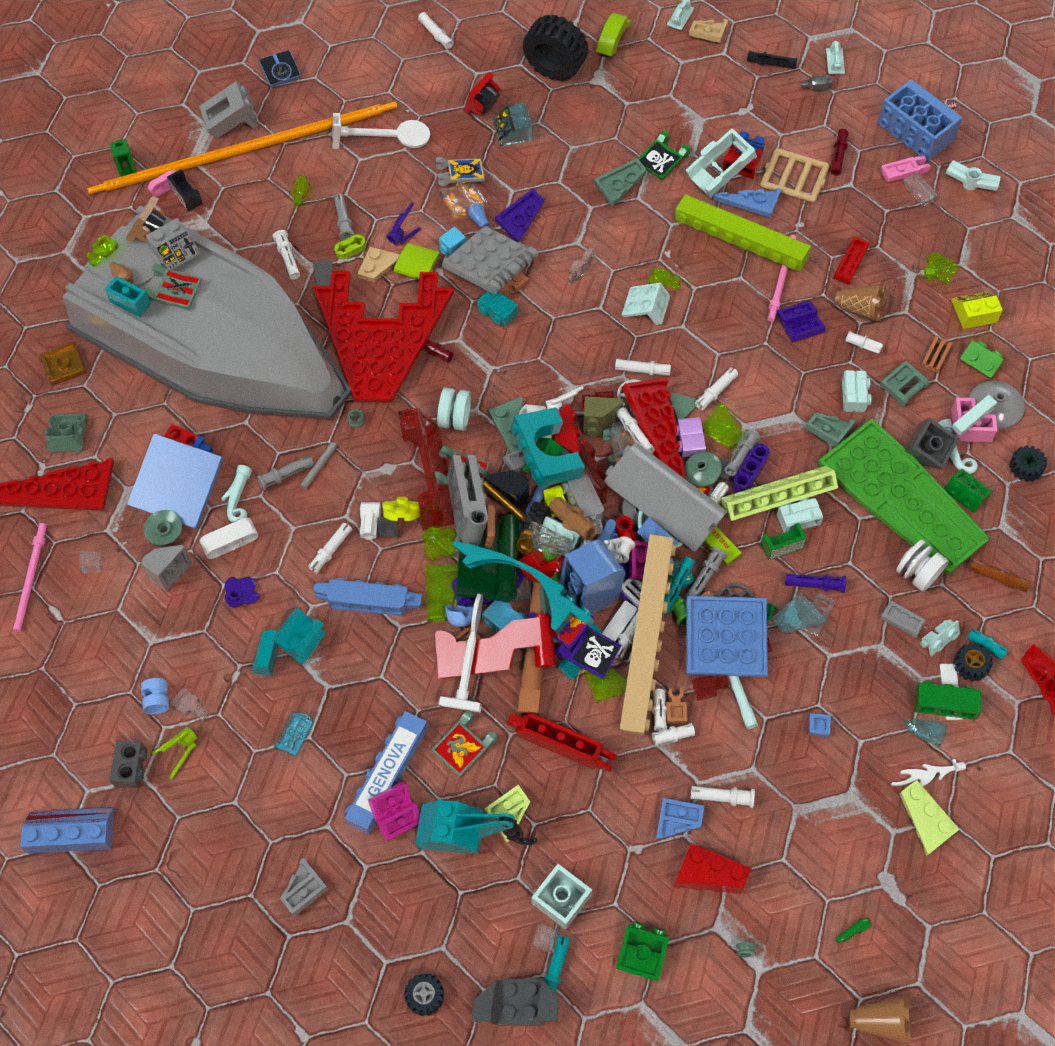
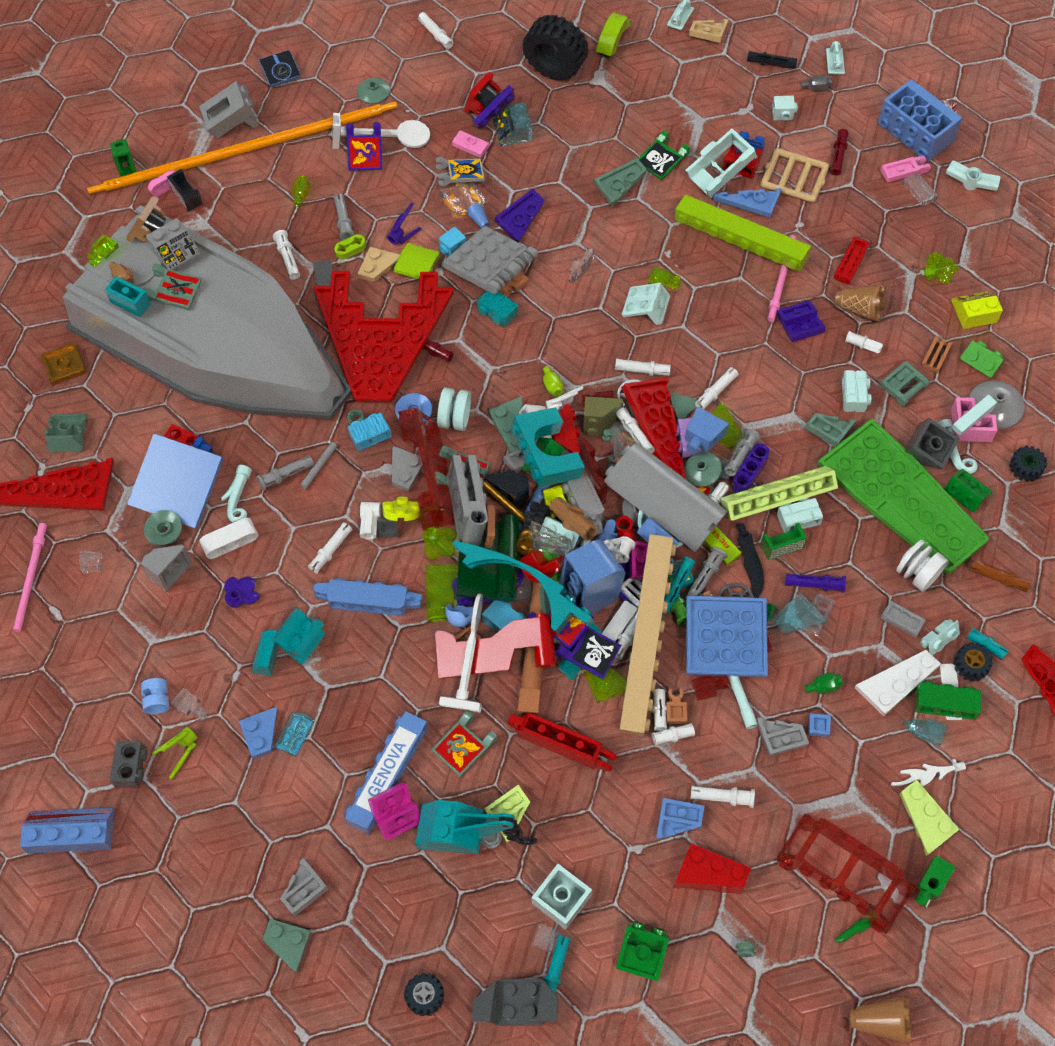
(260, 732): none -> medium blue wing
(287, 942): none -> sand green wing
(364, 150): none -> flag
(369, 431): none -> medium azure brick
(373, 90): none -> sand green dish
(405, 468): none -> light grey wing
(412, 401): none -> medium blue dish
(470, 144): none -> bright pink plate
(492, 841): none -> light grey plate
(495, 107): none -> dark purple wing
(552, 382): none -> lime plant
(704, 431): none -> medium blue torso
(751, 560): none -> black sword
(781, 736): none -> light grey wing
(784, 107): none -> light aqua brick
(825, 683): none -> green plant
(858, 851): none -> clear red windscreen
(894, 684): none -> white wing
(938, 873): none -> green torso

